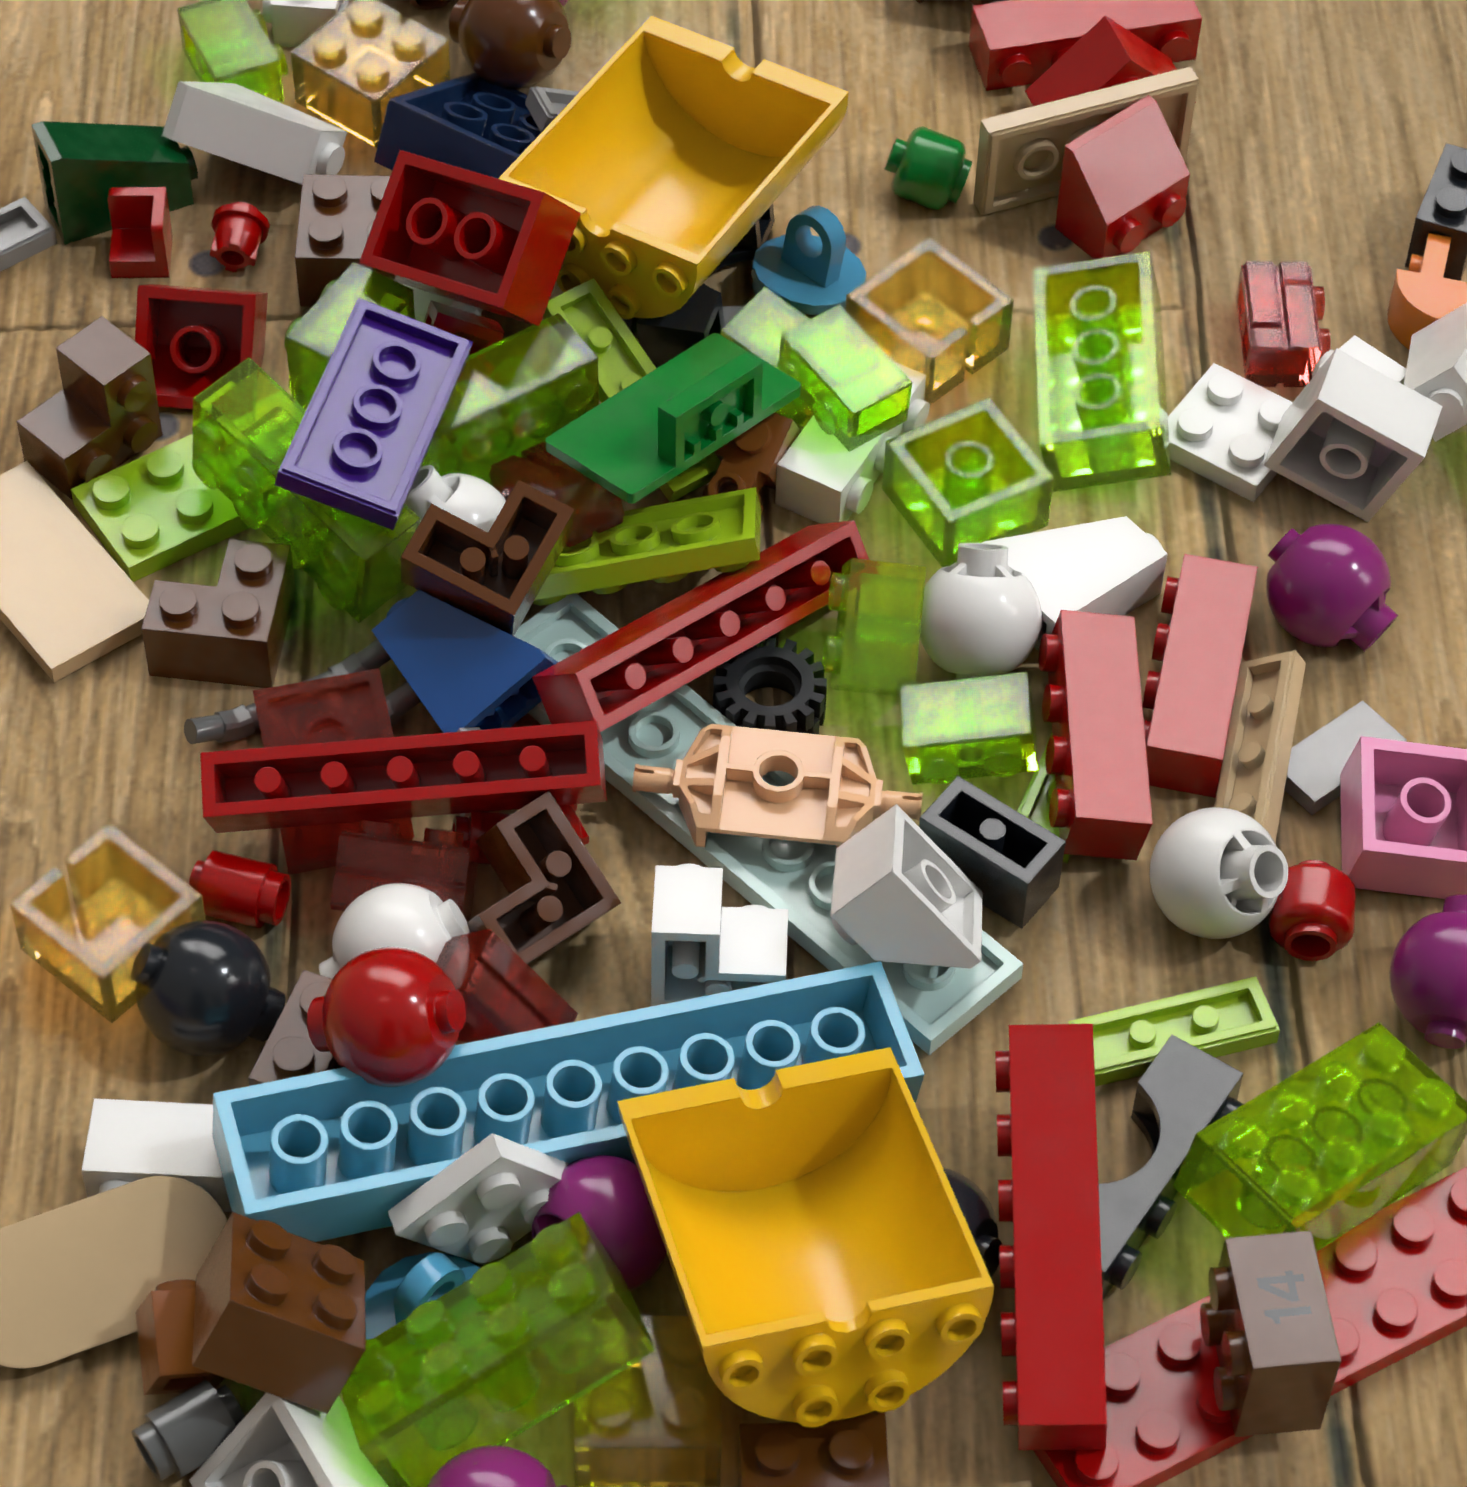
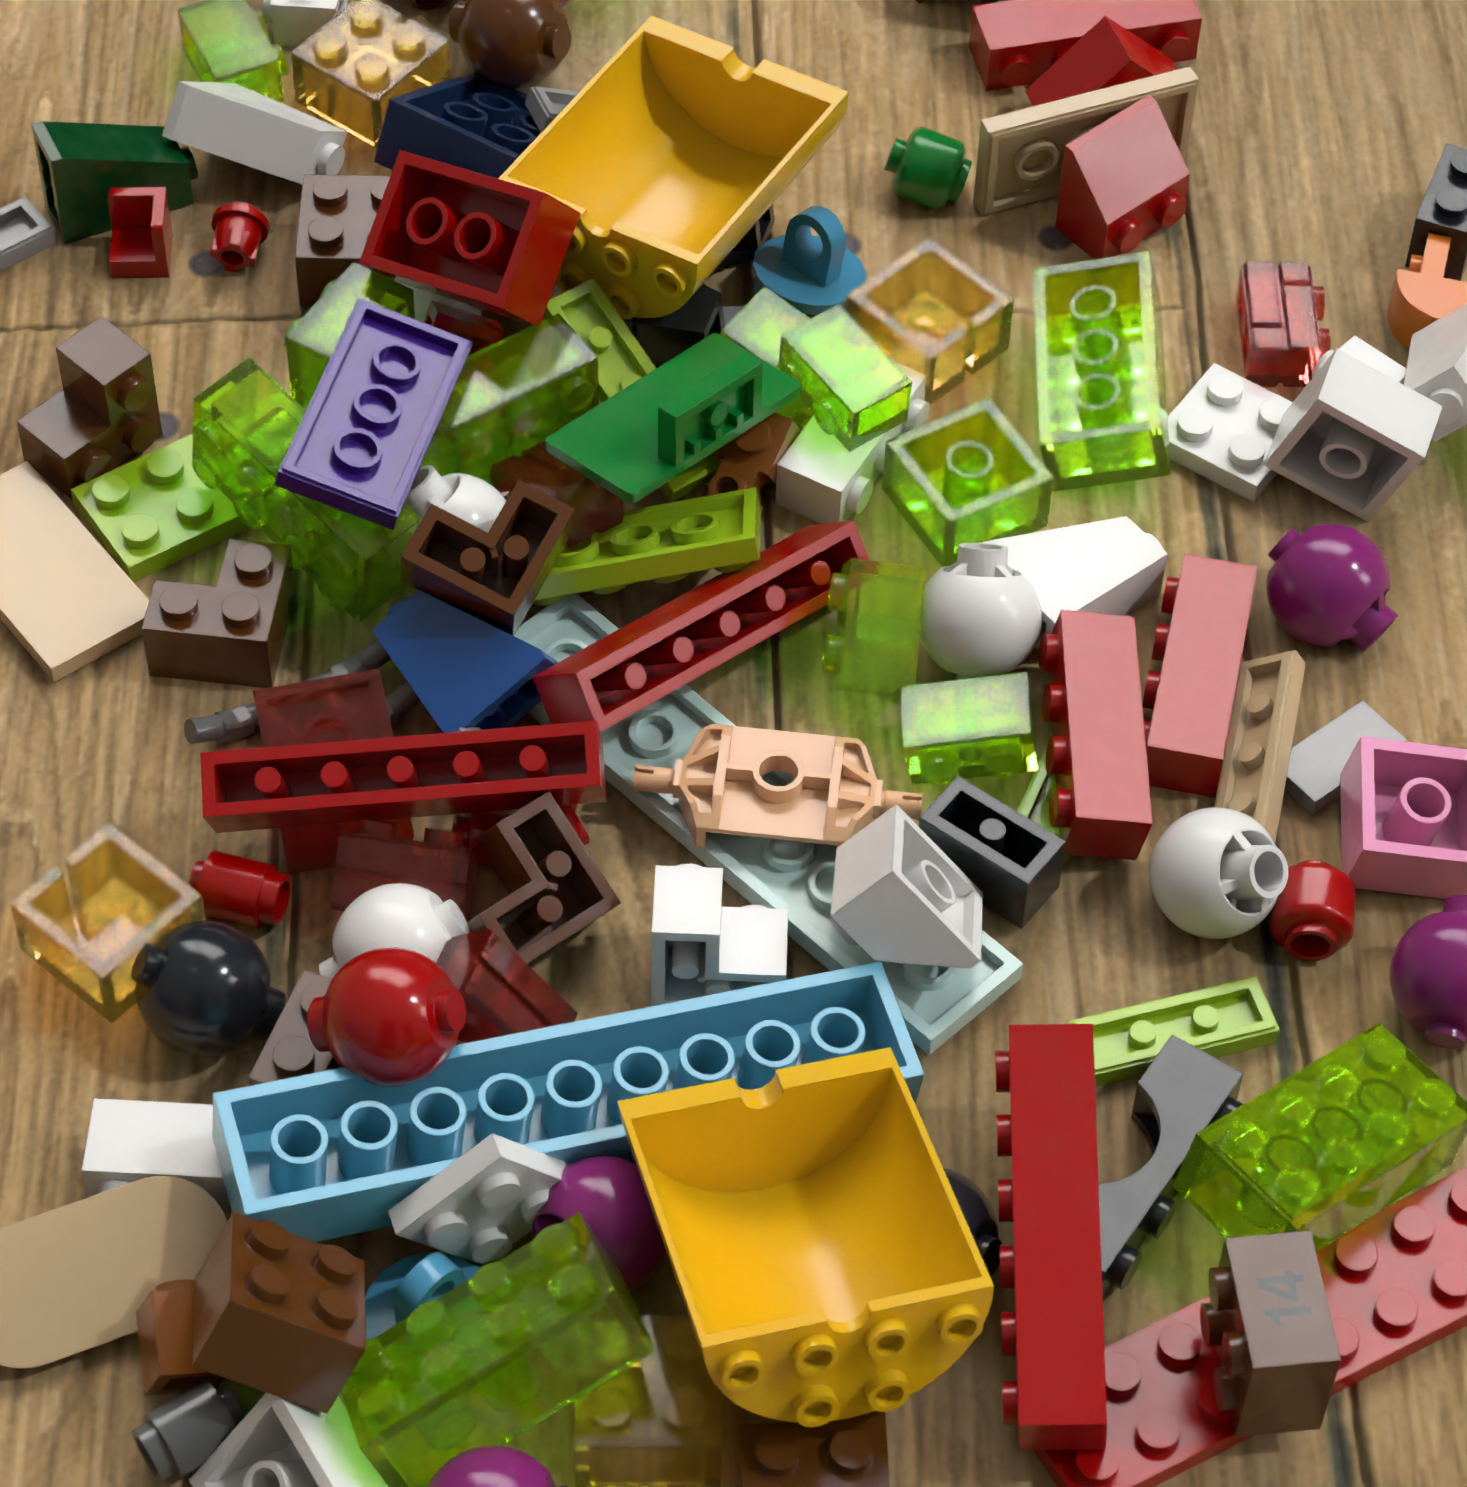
(197, 336): red slope -> none
(775, 669): black tyre -> none

